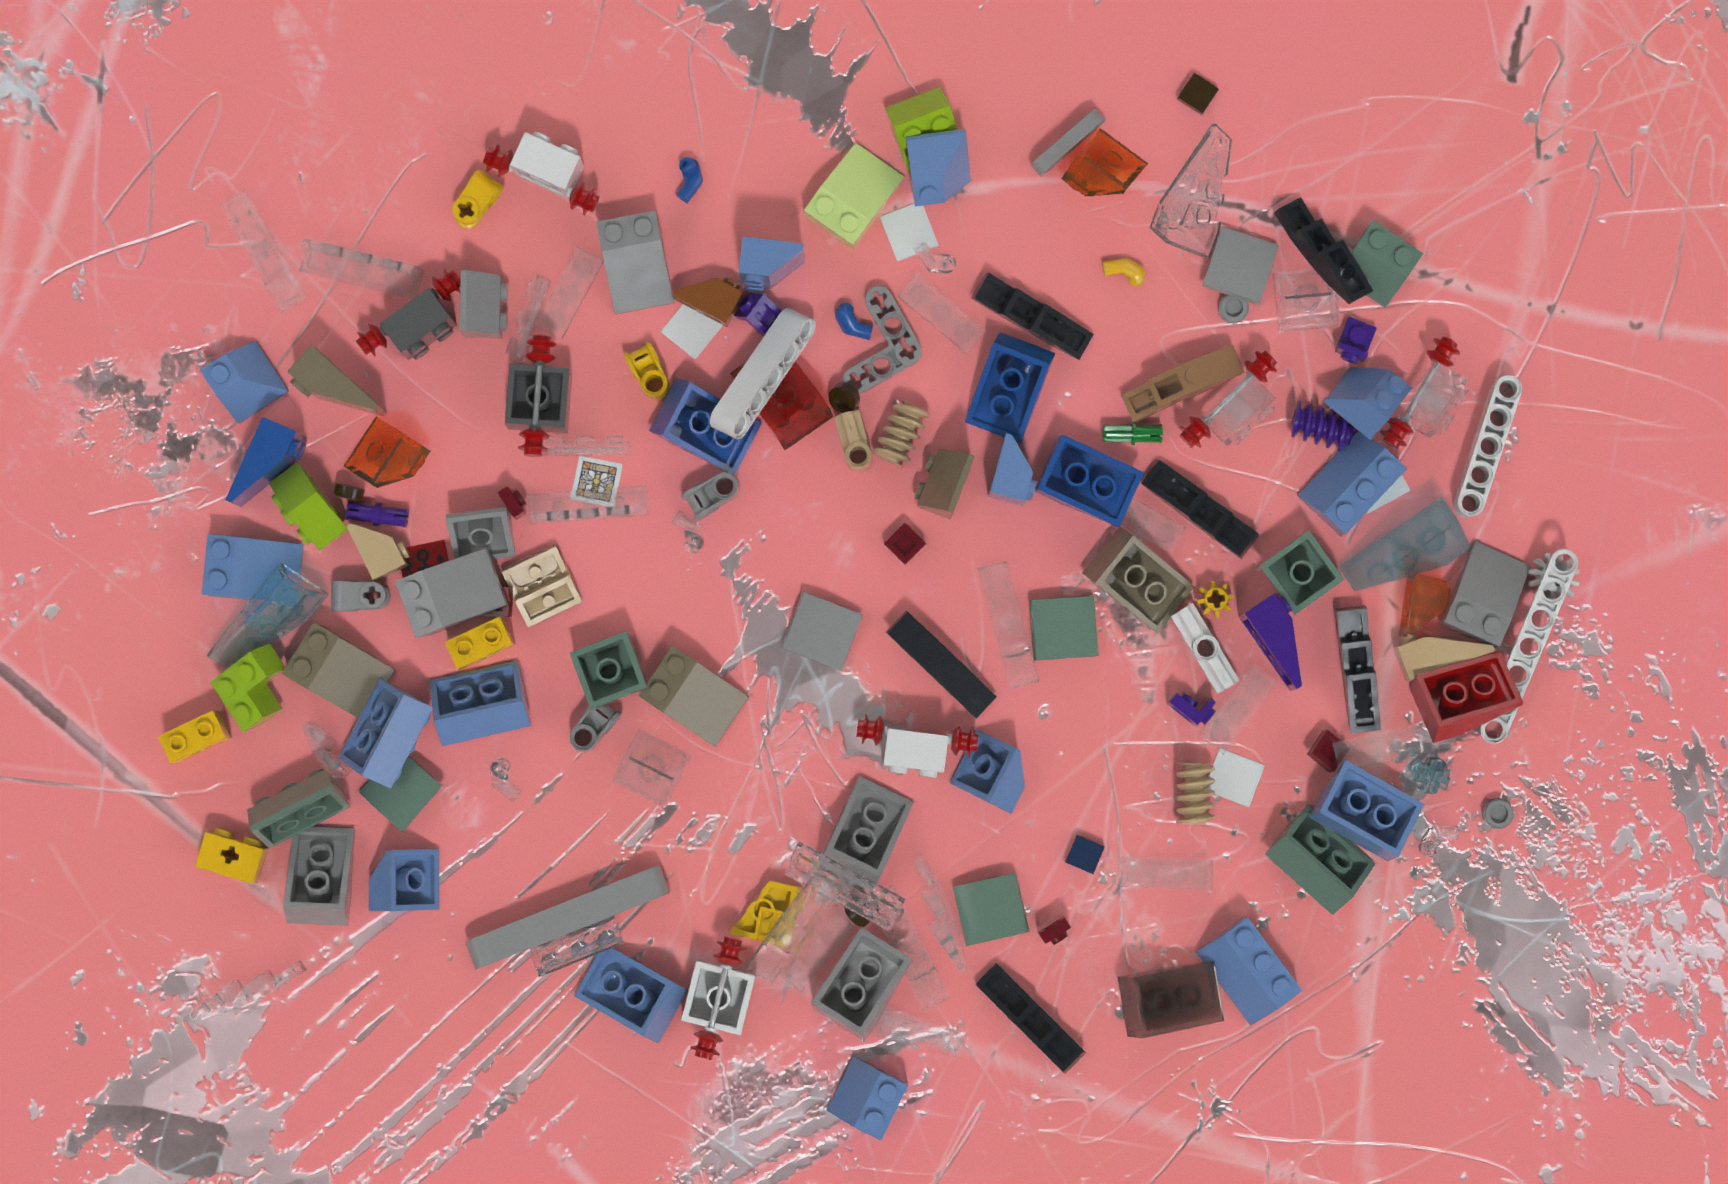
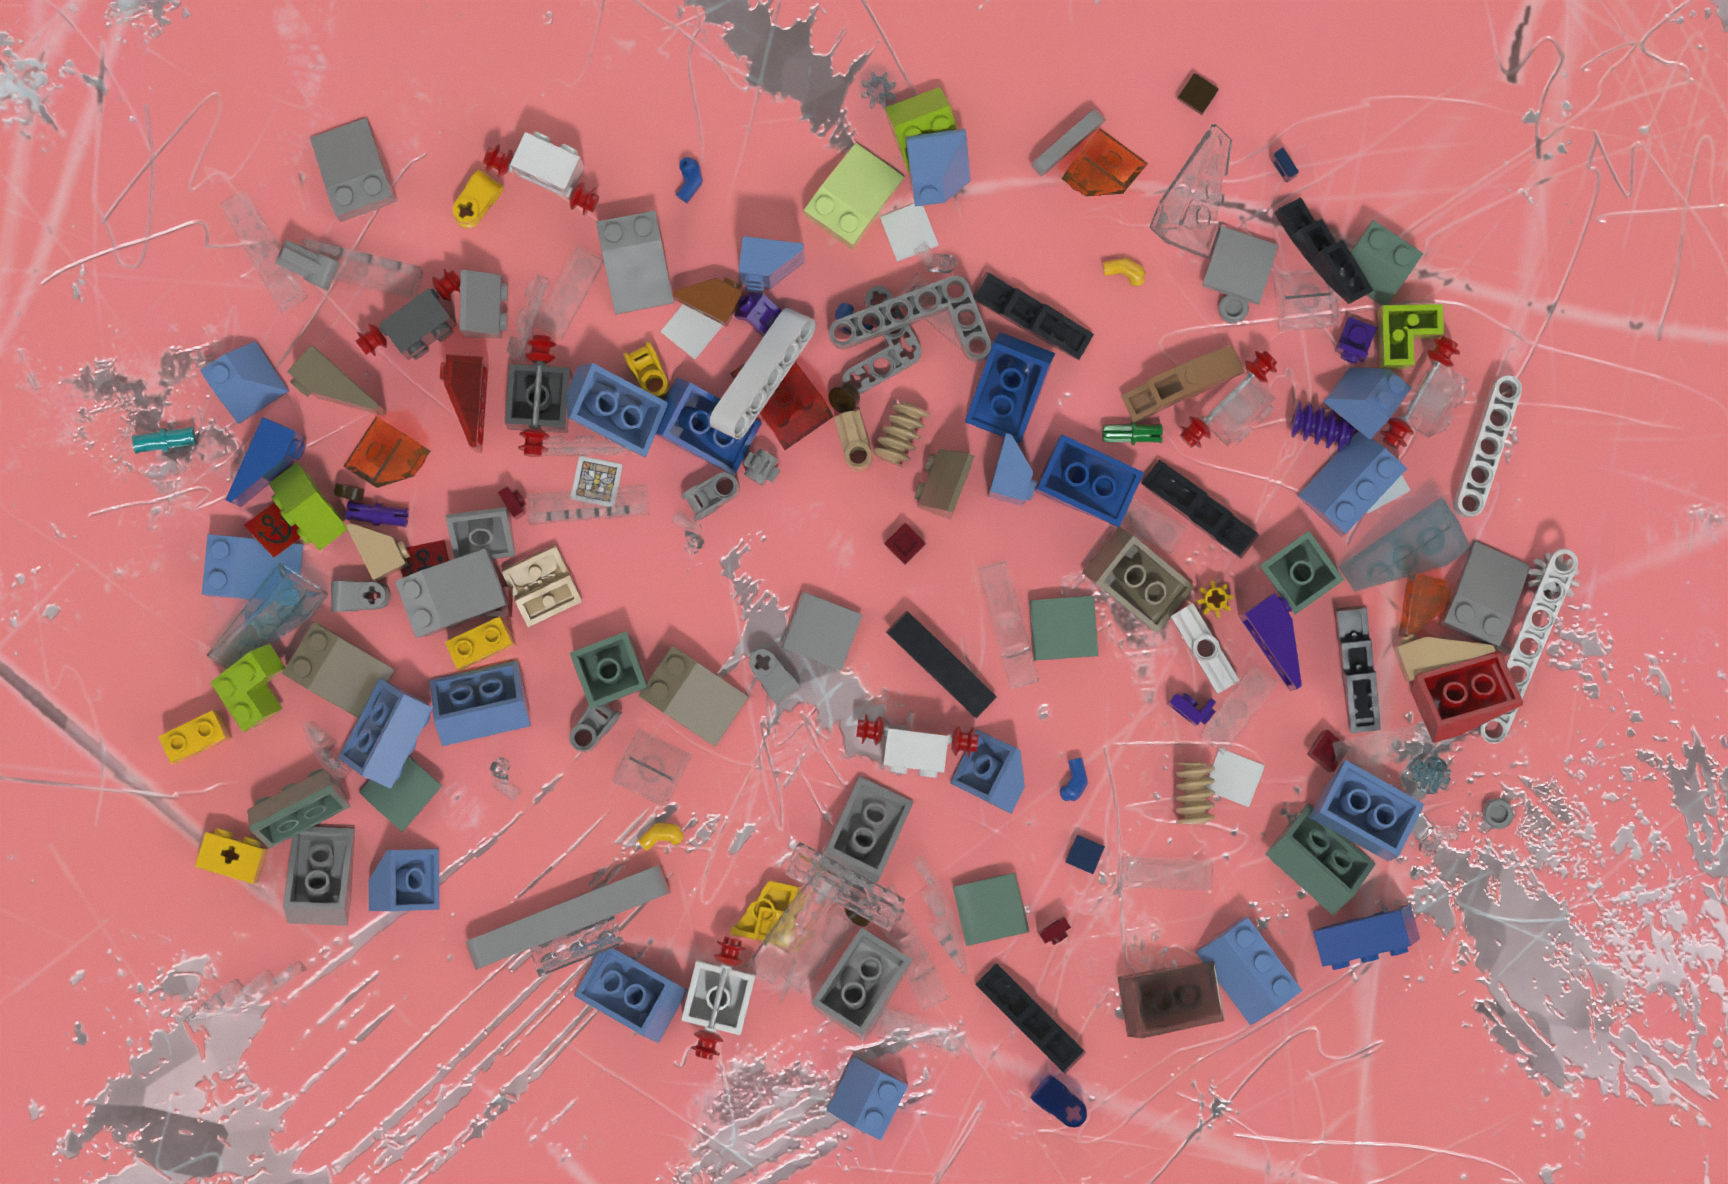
(163, 440): none -> teal pin
(272, 530): none -> red sticker
(313, 267): none -> light grey piece
(352, 170): none -> light grey slope
(467, 388): none -> clear red slope
(614, 408): none -> medium blue slope
(662, 832): none -> yellow arm
(761, 467): none -> light grey gear
(776, 680): none -> light grey piece
(875, 82): none -> clear light blue gear
(916, 313): none -> light grey beam
(1055, 1098): none -> clear blue piece
(1077, 783): none -> blue arm
(1284, 165): none -> dark blue tile
(1367, 937): none -> blue wedge
(1400, 326): none -> lime brick

